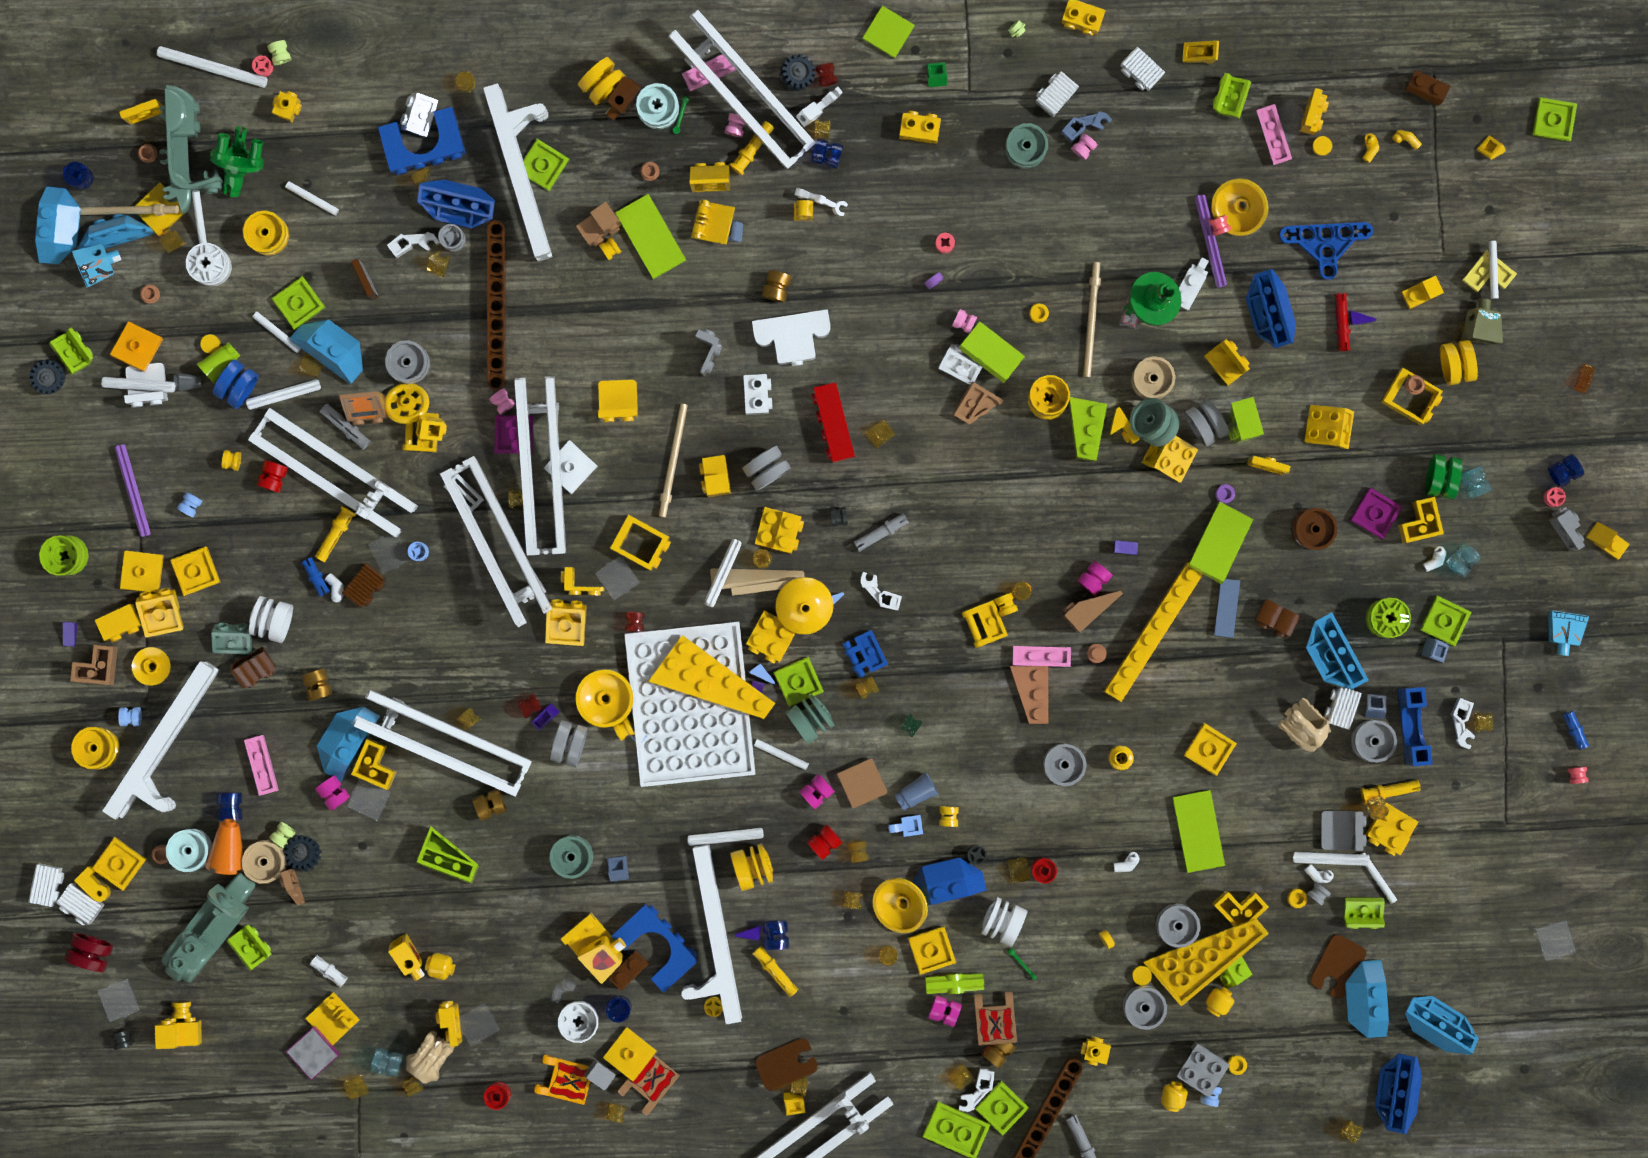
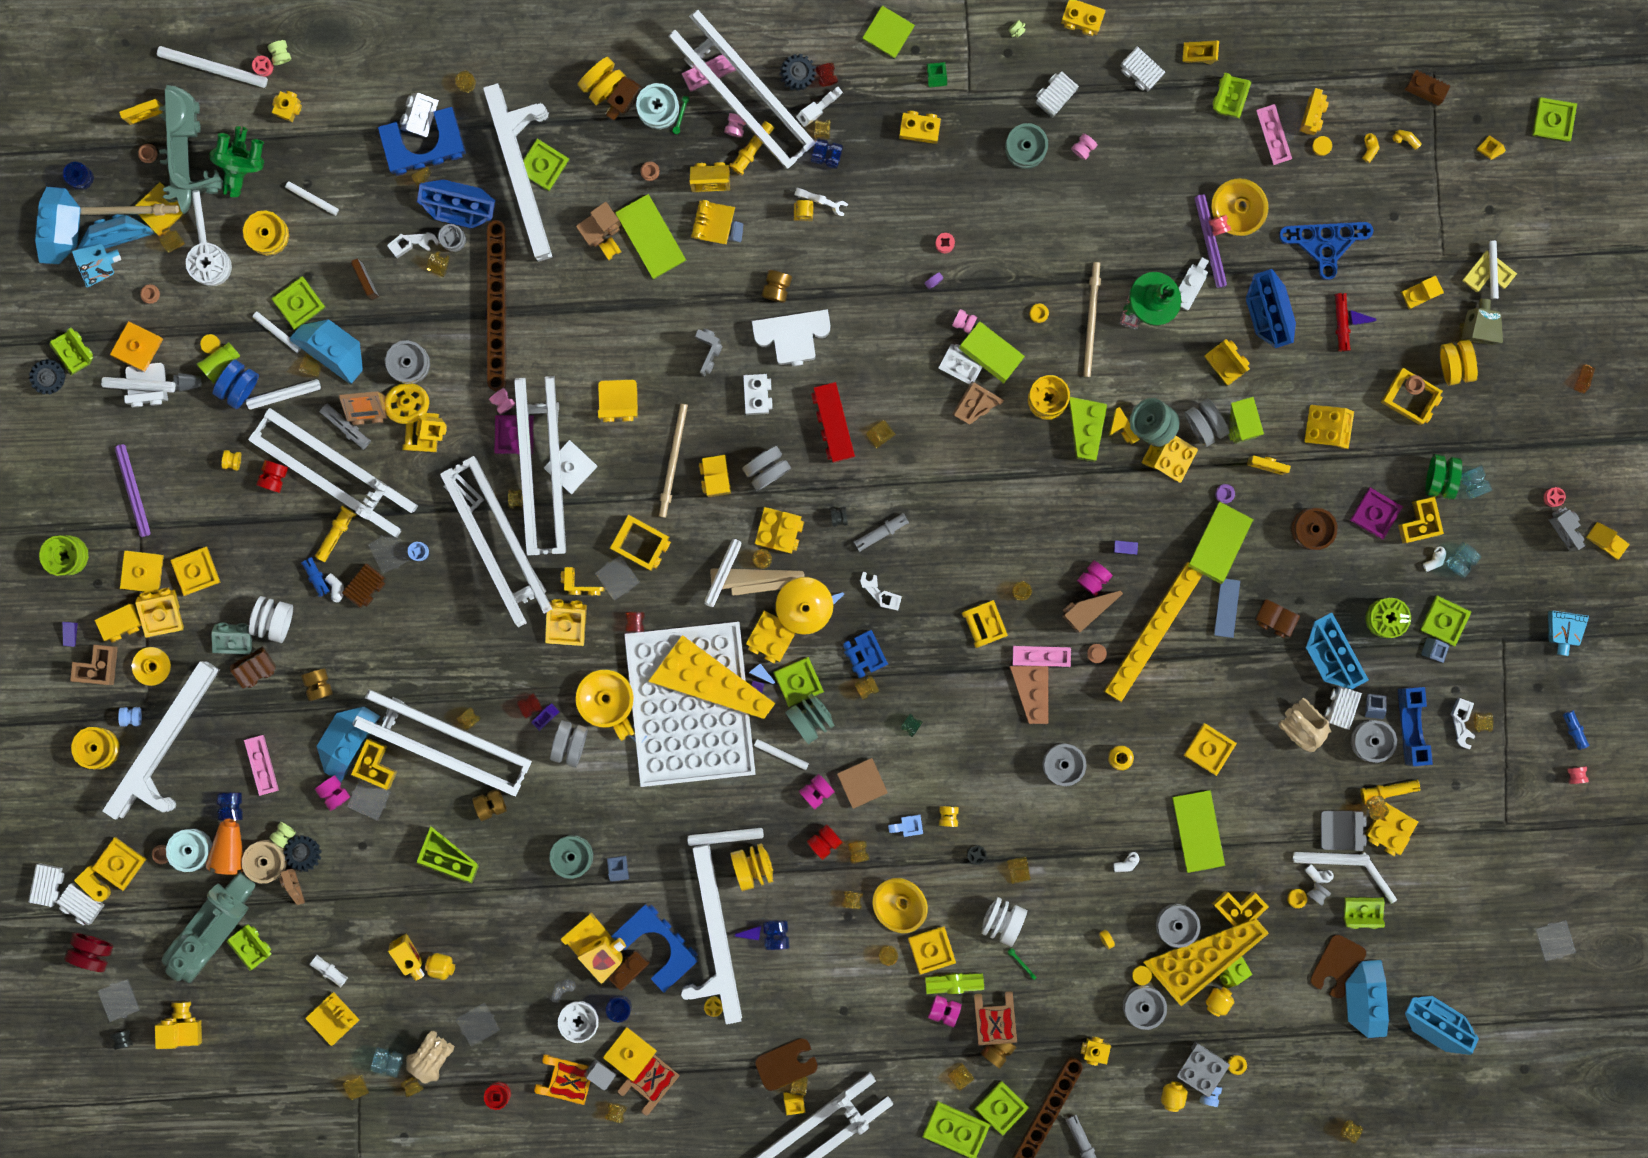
(189, 504): light blue wheel -> none
(313, 1053): flat silver tile -> none
(448, 1018): yellow plate -> none
(773, 969): yellow pin -> none
(917, 792): sand blue plant -> none
(949, 881): blue wedge -> none
(973, 1099): white piece -> none
(1006, 604): yellow wheel -> none
(1043, 870): red wheel -> none
(1093, 120): sand blue piece -> none
(1164, 379): tan wheel -> none
(1399, 1092): blue wedge -> none
(1559, 472): clear blue wheel -> none

